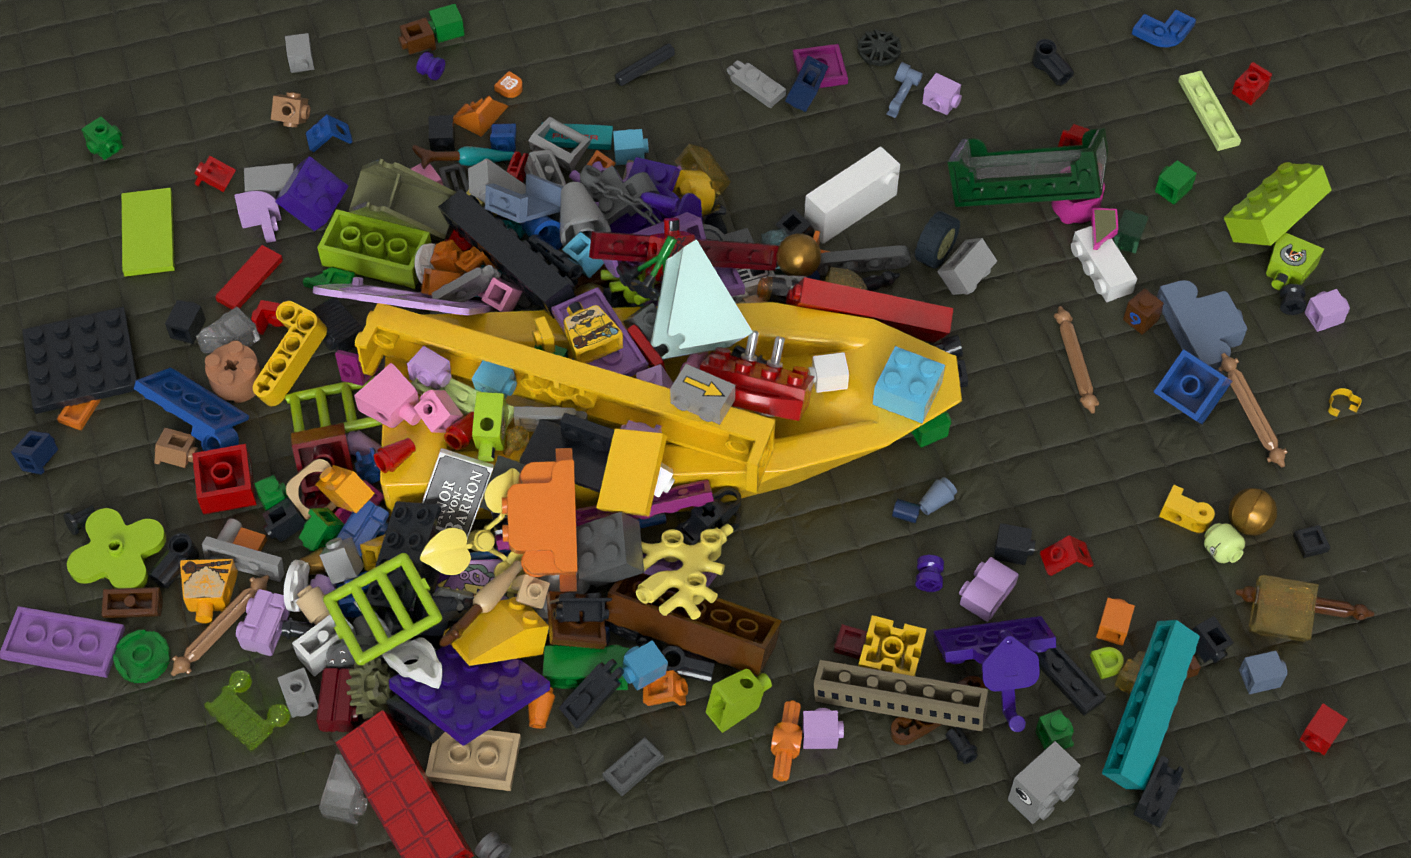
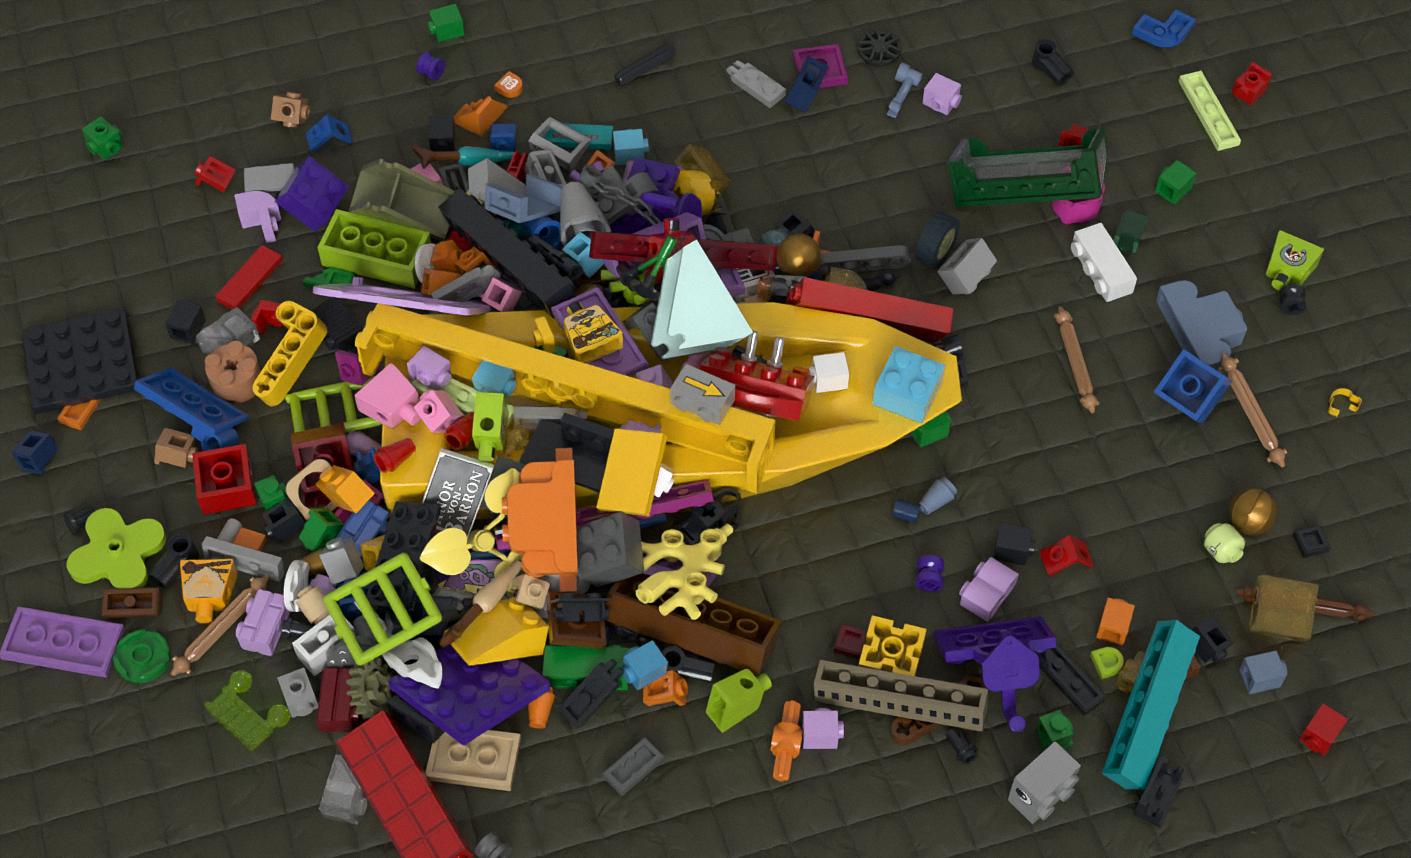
(147, 232): lime tile -> none
(299, 53): light grey brick -> none
(416, 36): reddish brown brick -> none
(645, 347): red tile -> none
(852, 194): white brick -> none
(1104, 225): olive tile -> none
(1143, 311): reddish brown brick -> none
(1187, 512): yellow leg -> none
(1277, 203): lime brick -> none
(1327, 310): lavender brick -> none

